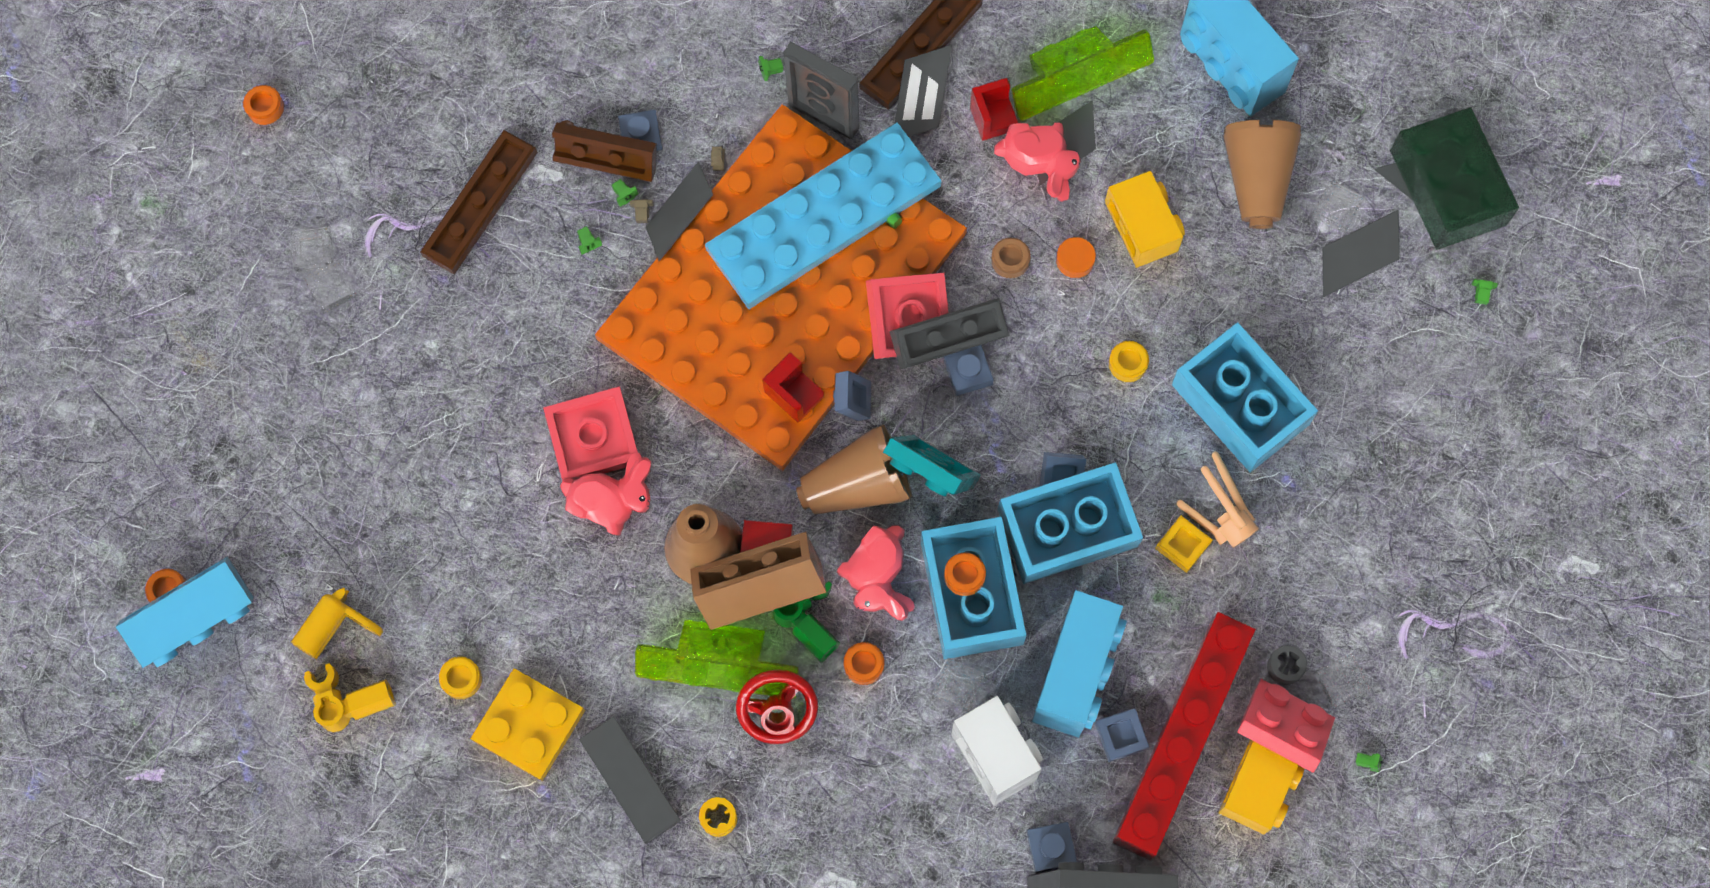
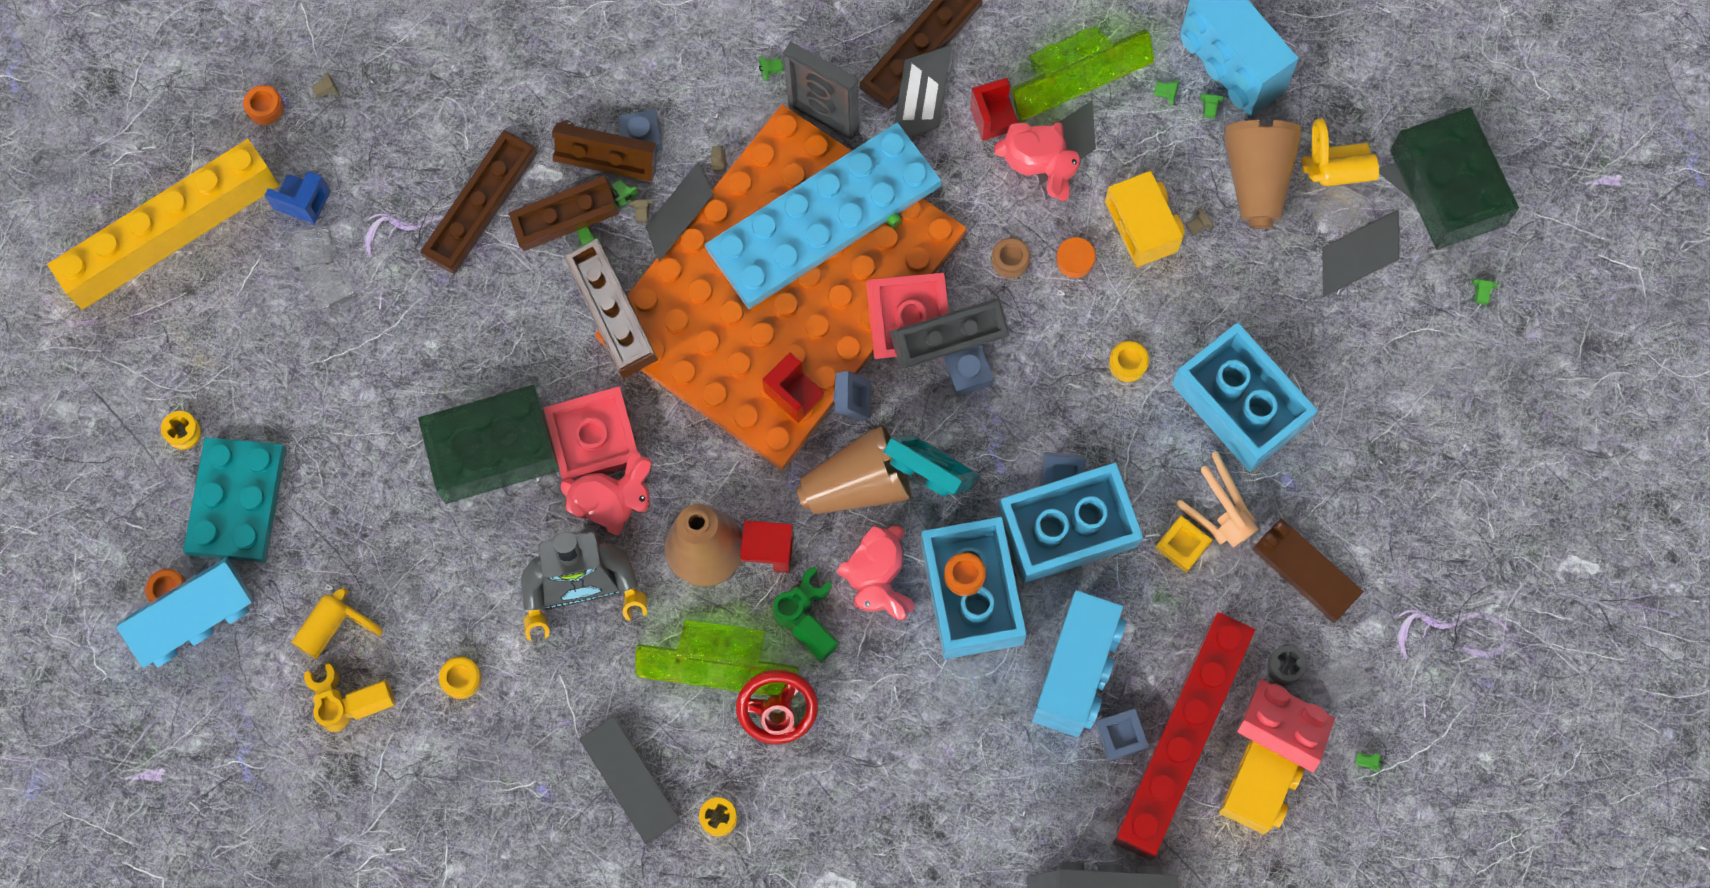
(163, 224): none -> yellow brick
(193, 430): none -> yellow bush
(234, 500): none -> teal plate
(300, 196): none -> blue panel
(325, 87): none -> dark tan piece
(488, 444): none -> clear green brick
(528, 724): yellow plate -> none
(564, 213): none -> reddish brown hinge
(576, 571): none -> dark grey torso
(610, 308): none -> tile
(757, 580): medium nougat brick -> none
(863, 663): orange tile -> none
(997, 749): white brick -> none
(1050, 846): sand blue plate -> none
(1167, 90): none -> bright green piece
(1199, 223): none -> dark tan piece
(1210, 105): none -> bright green piece
(1307, 570): none -> reddish brown hinge
(1338, 163): none -> yellow piece

